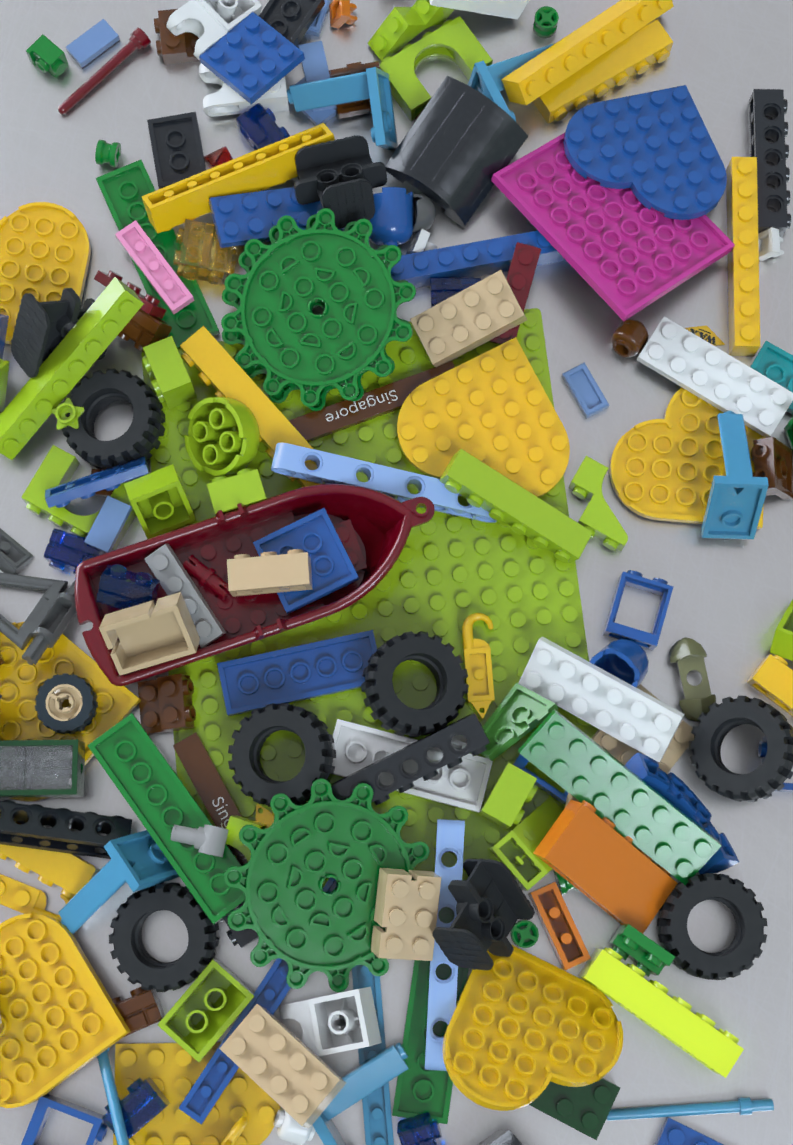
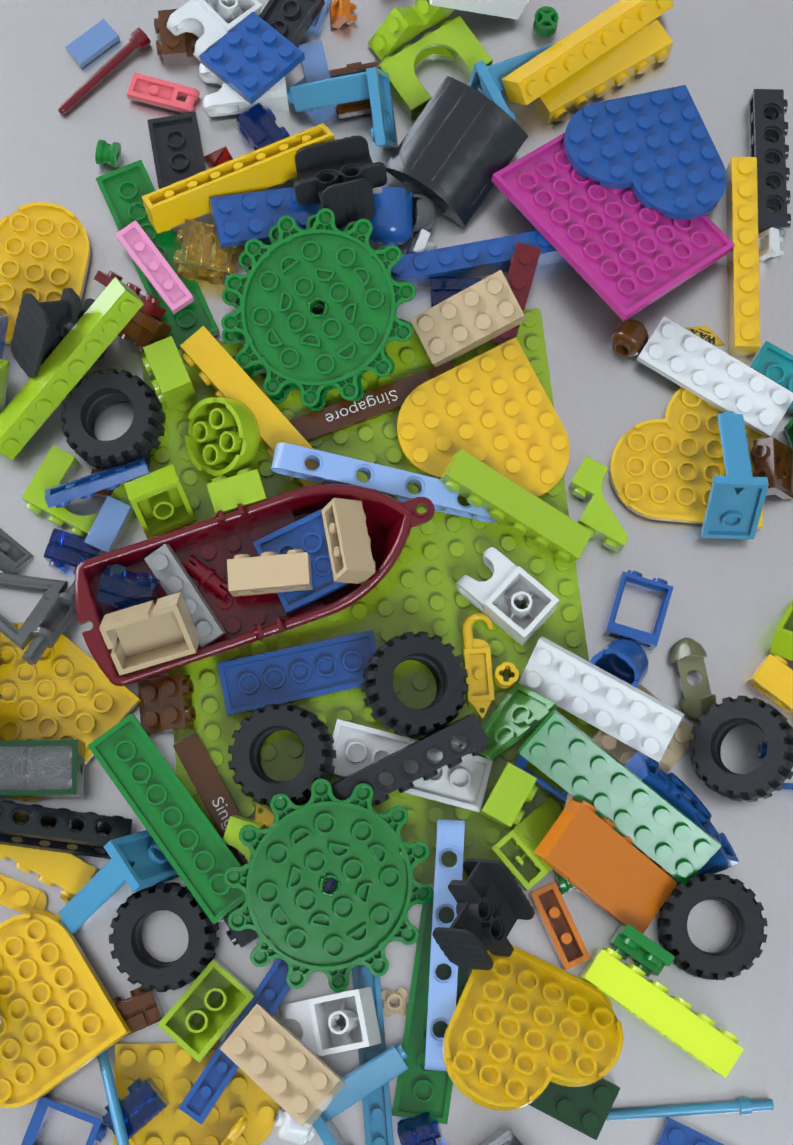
(47, 56): green brick -> none
(61, 411): lime plate -> none
(66, 719): black wheel -> none
(162, 93): none -> coral plate
(207, 839): light grey pin -> none
(348, 541): none -> tan brick
(388, 996): none -> tan plate
(408, 913): tan piece -> none
(504, 591): none -> white brick
(513, 671): none -> yellow bush
(528, 934): green wheel -> none
(585, 390): medium blue tile -> none

